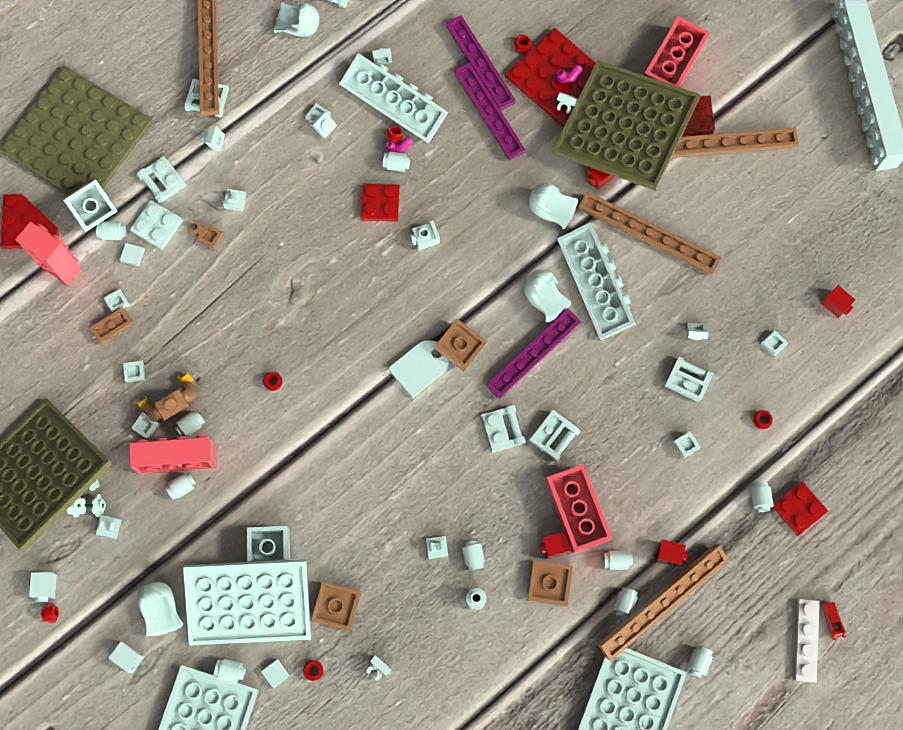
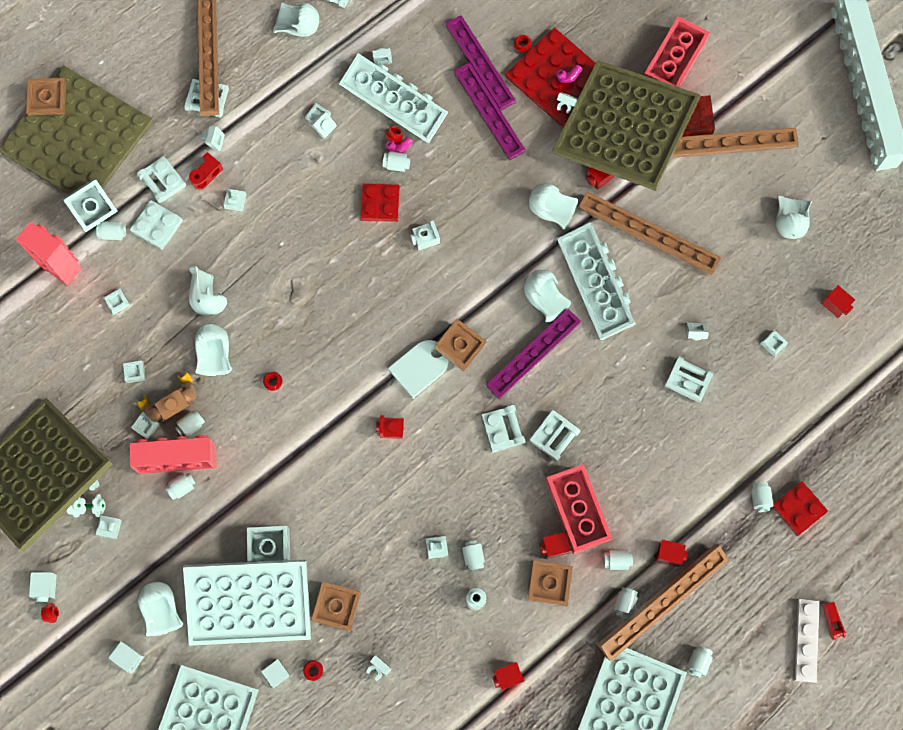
(16, 215): red plate -> none
(46, 96): none -> medium nougat plate
(111, 325): medium nougat plate -> none
(132, 255): light aqua tile -> none
(201, 294): none -> light aqua piece
(206, 172): none -> red leg
(208, 235): medium nougat plate -> none
(212, 351): none -> light aqua piece
(229, 670): light aqua brick -> none
(390, 427): none -> red bracket
(507, 676): none -> red brick
(686, 444): light aqua plate -> none
(766, 415): red plate -> none
(792, 217): none -> light aqua piece

